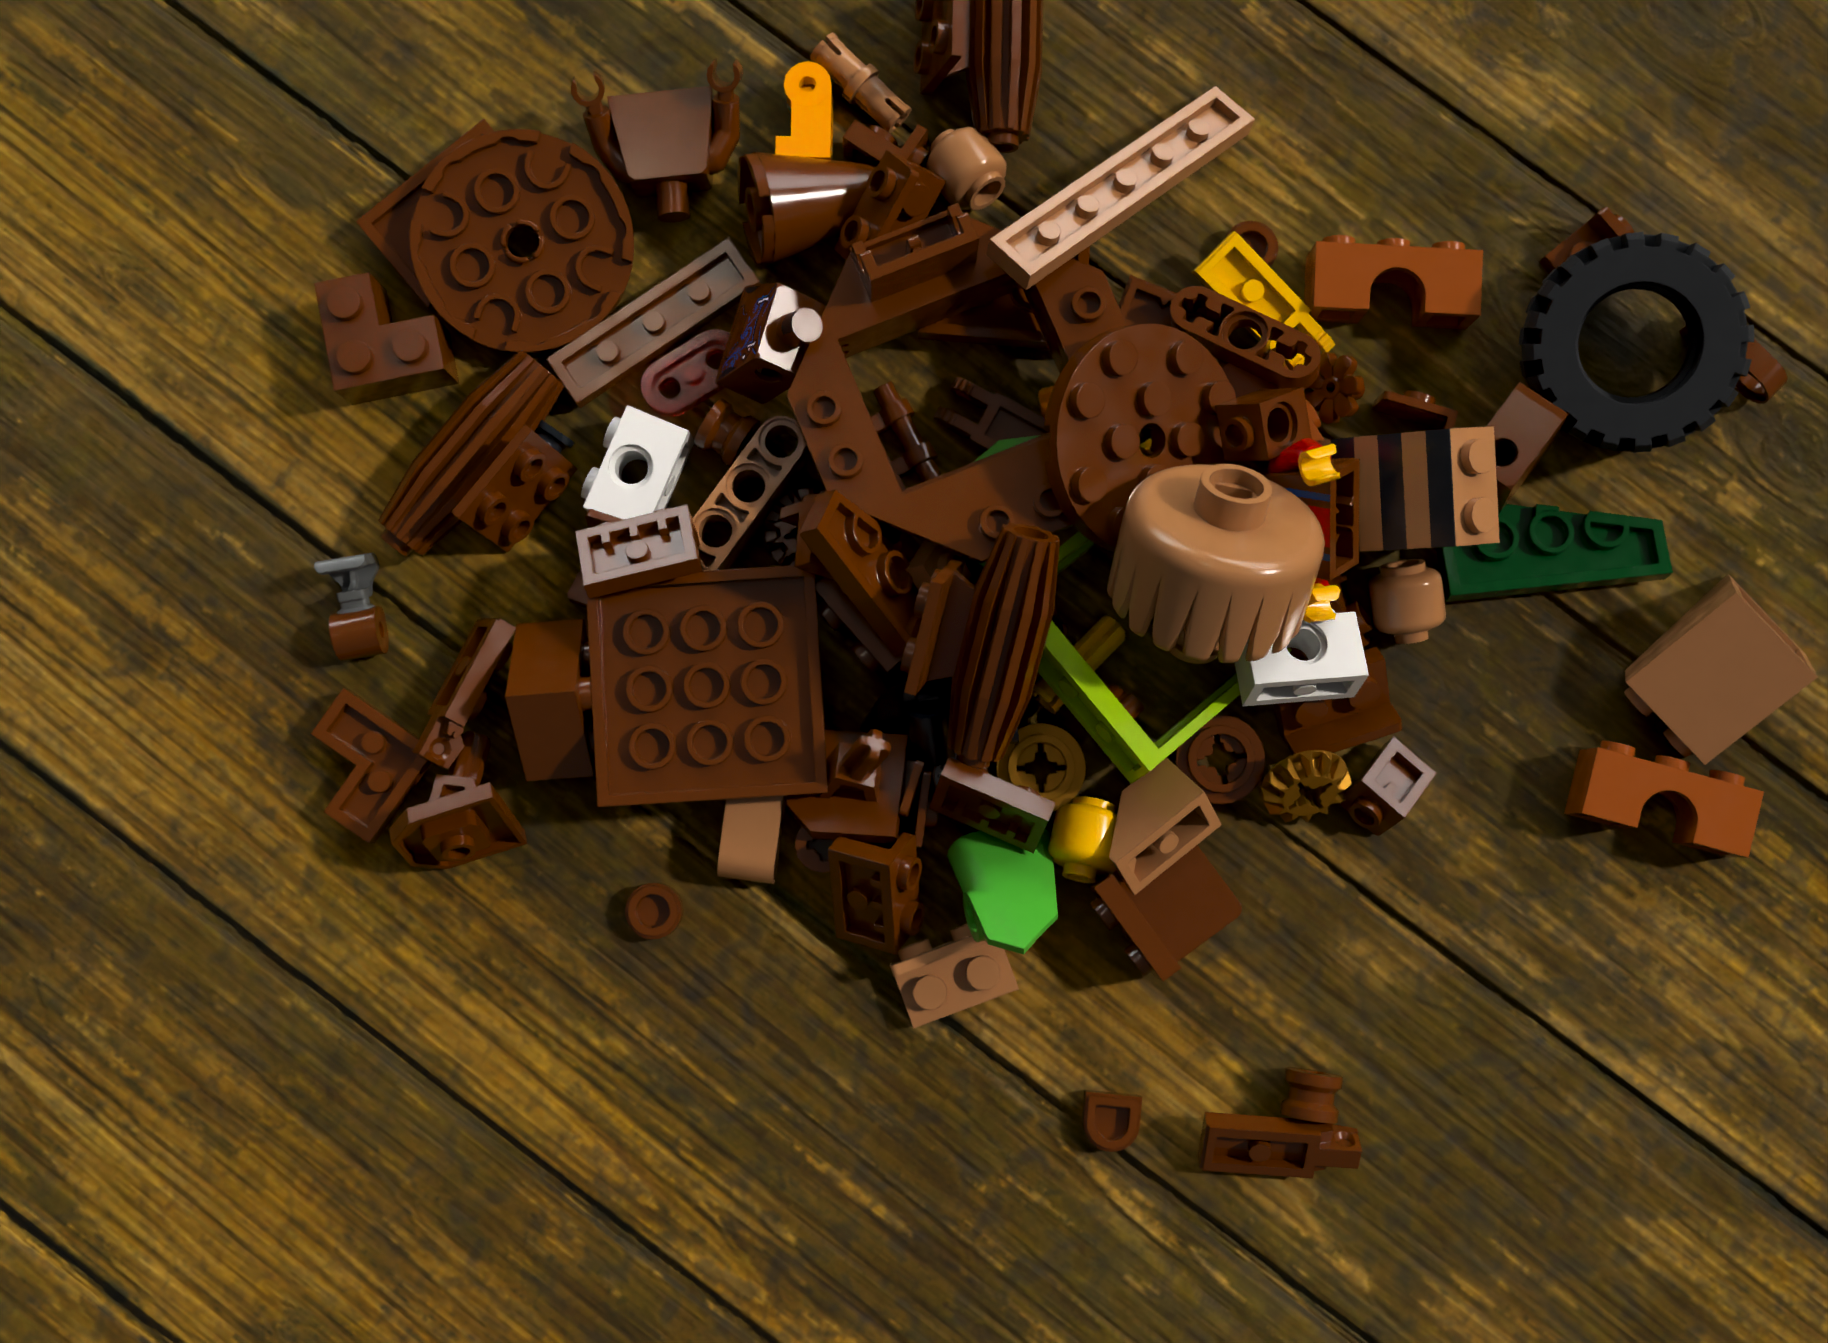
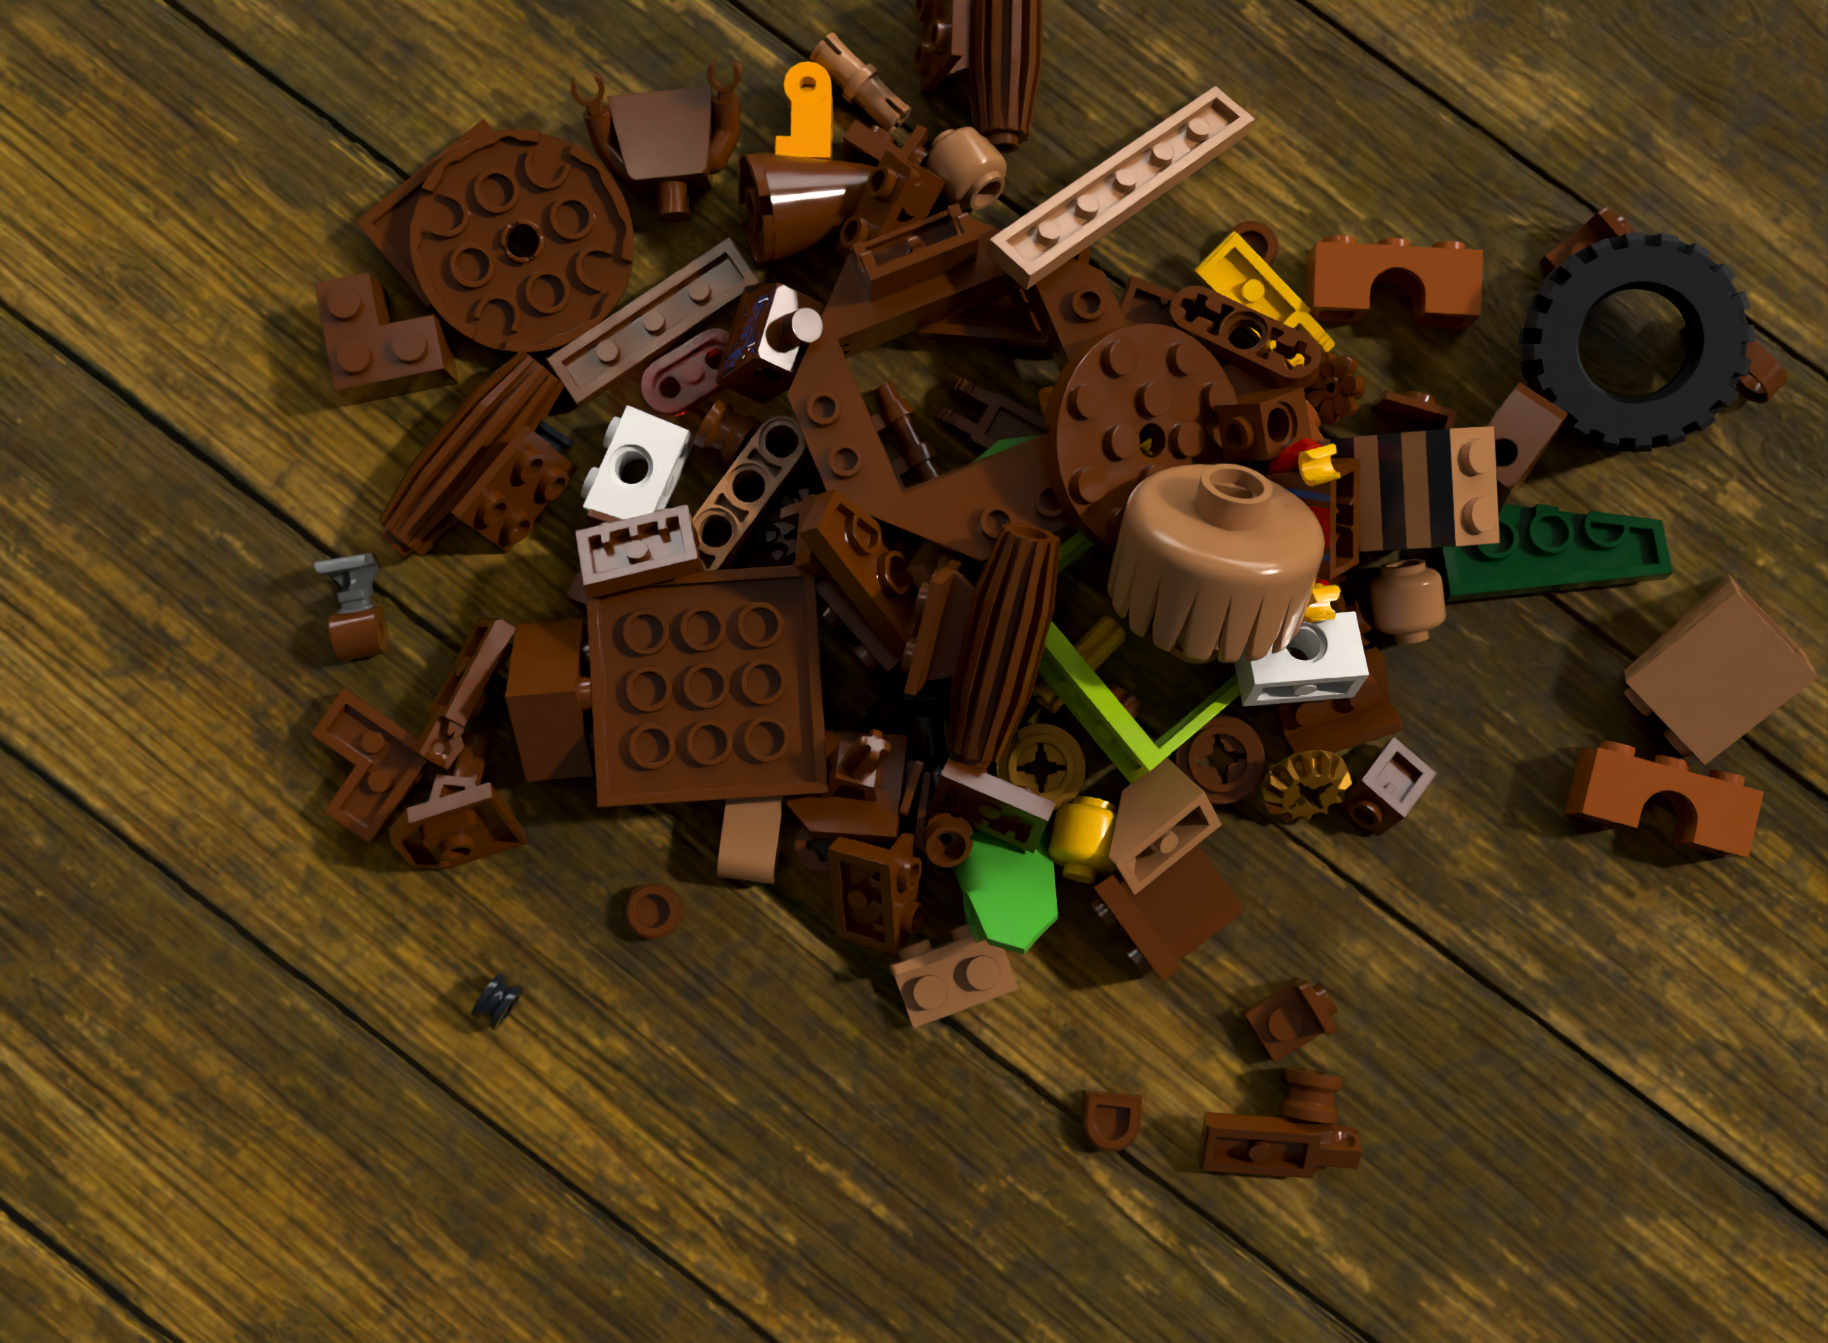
(497, 1001): none -> black bush
(949, 852): none -> reddish brown plate
(1291, 1017): none -> reddish brown bracket

